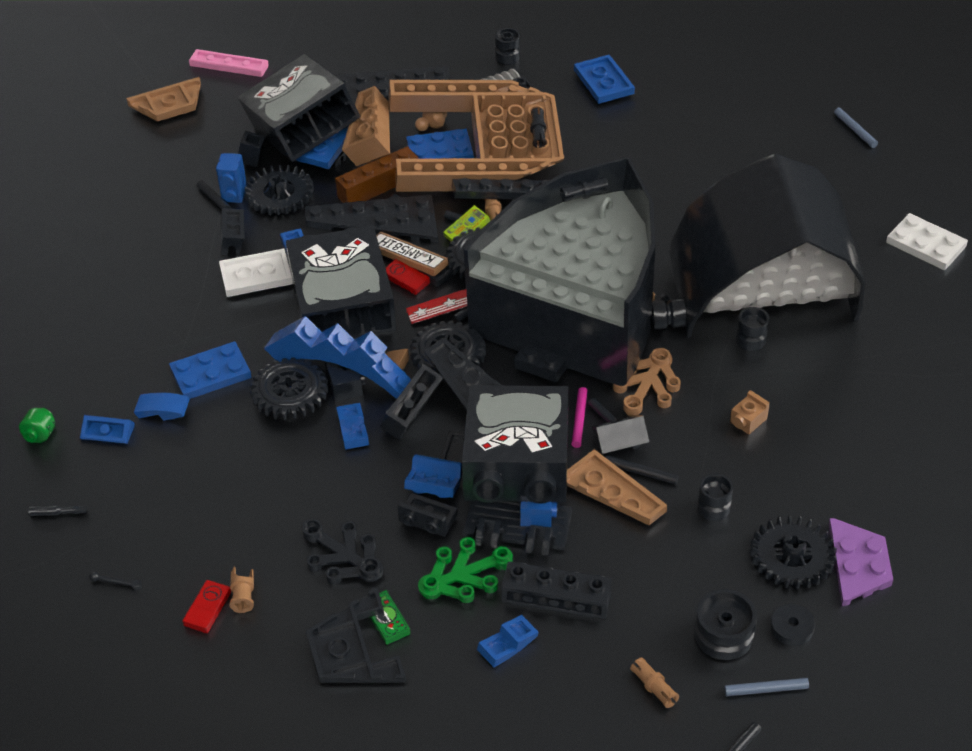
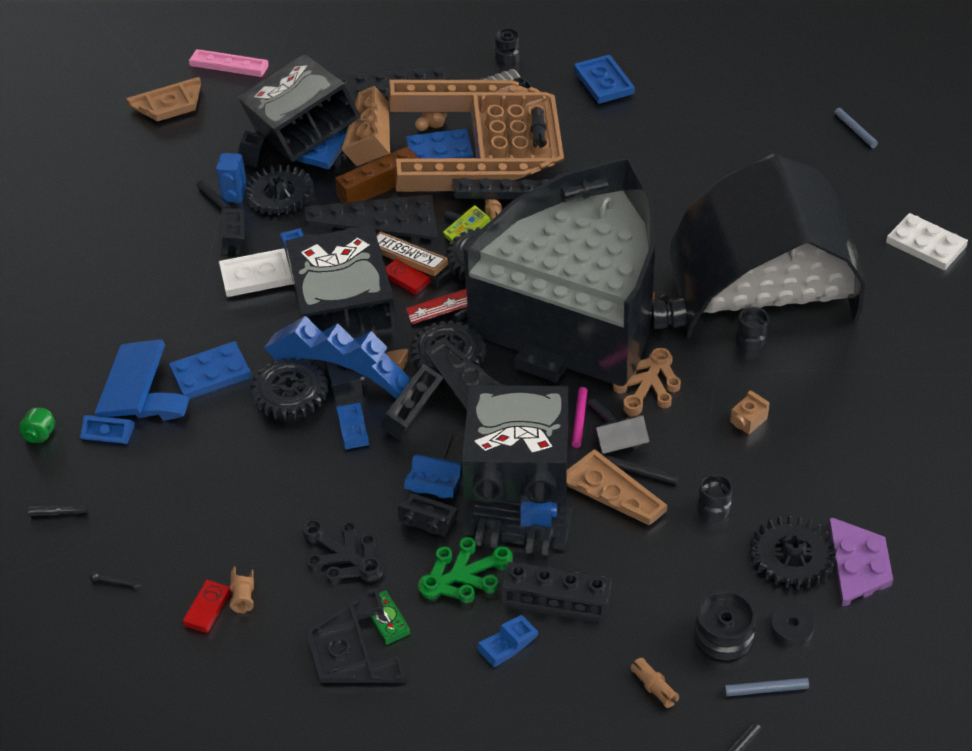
(130, 379): none -> blue tile

